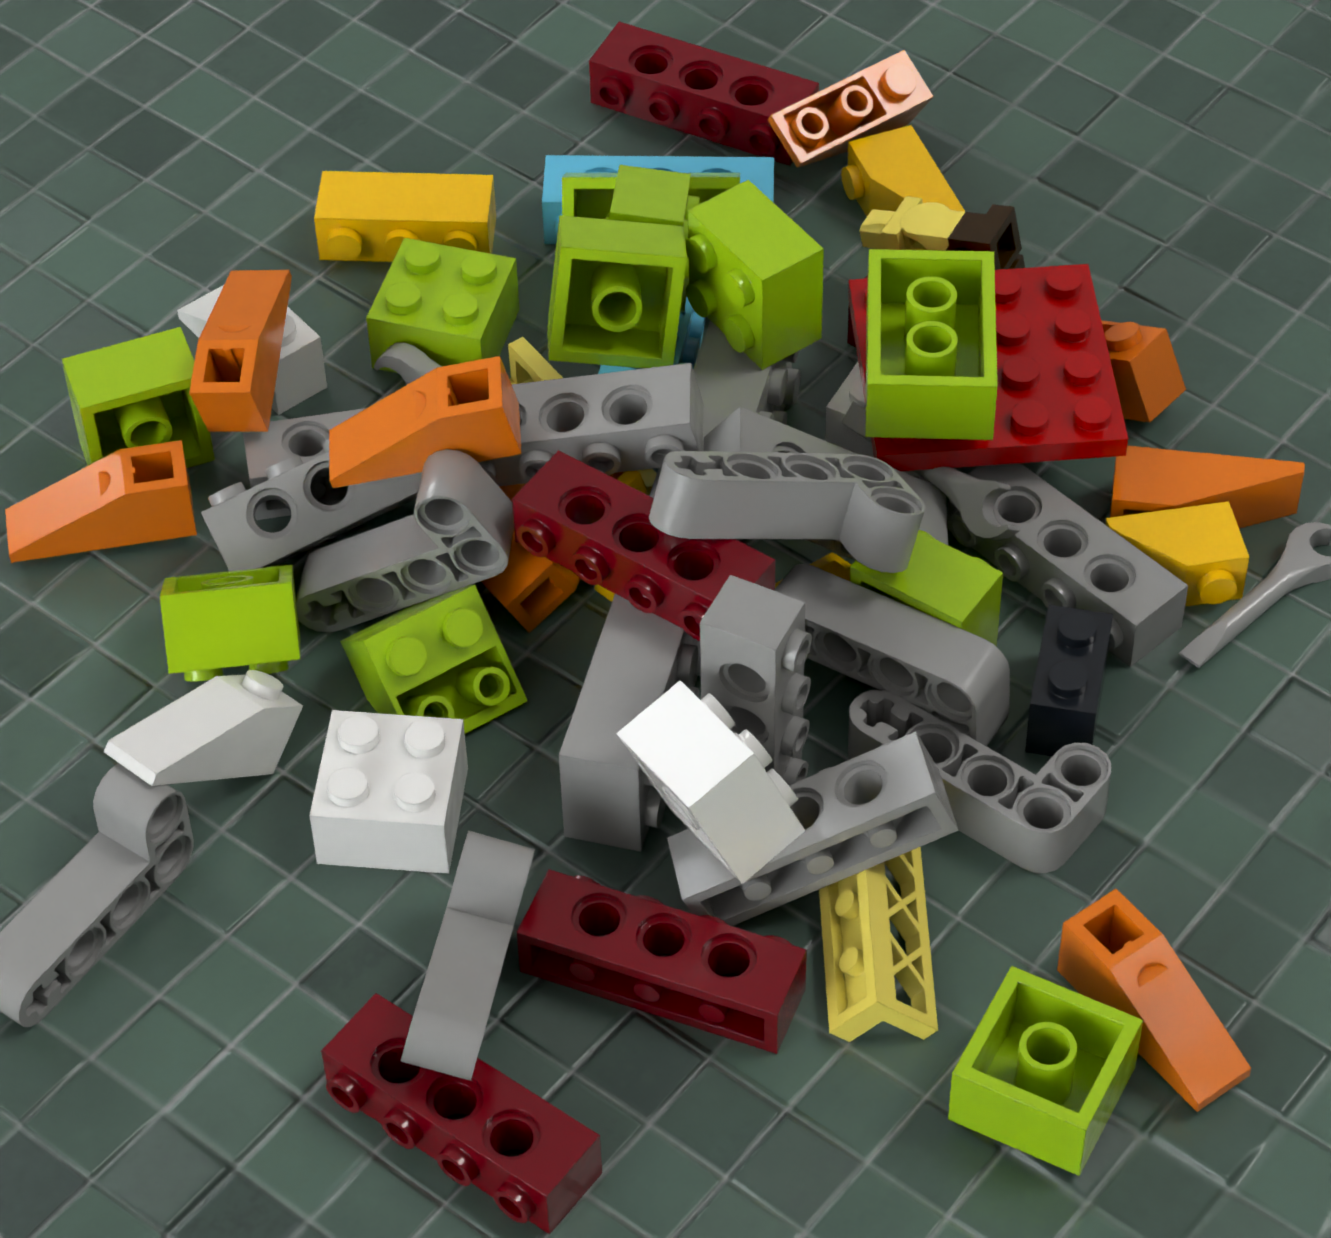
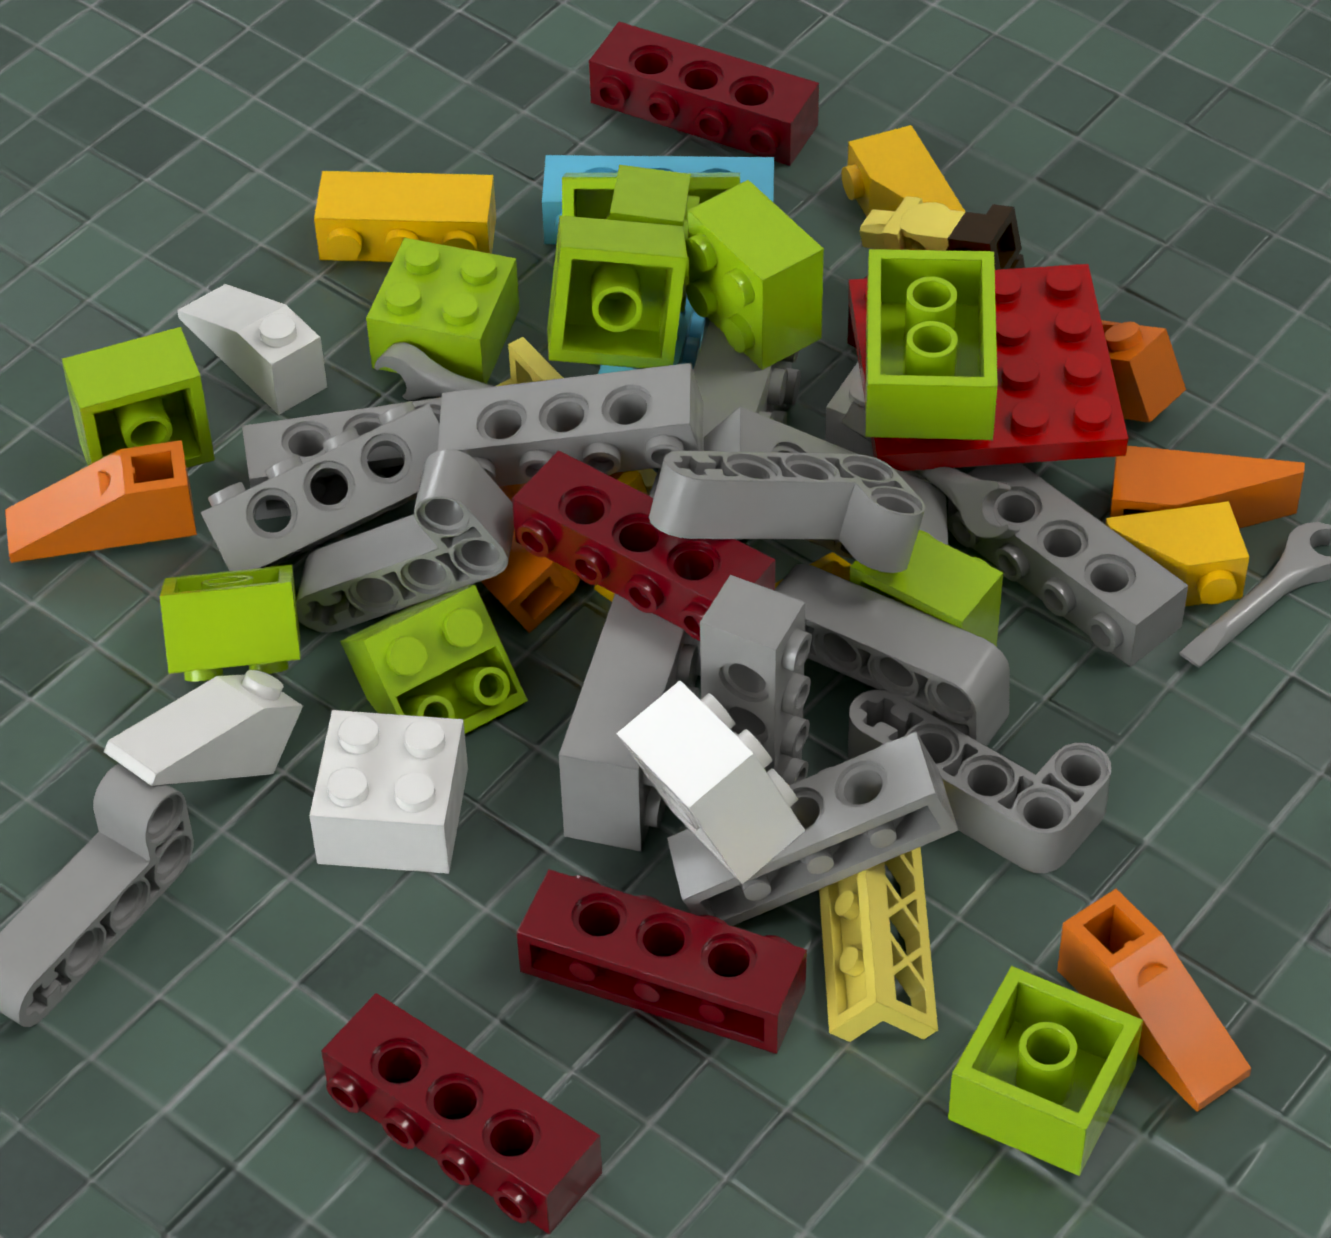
(241, 352): orange slope -> none
(449, 408): orange slope -> none
(468, 956): light grey beam -> none
(853, 108): orange slope -> none
(1068, 679): black brick -> none

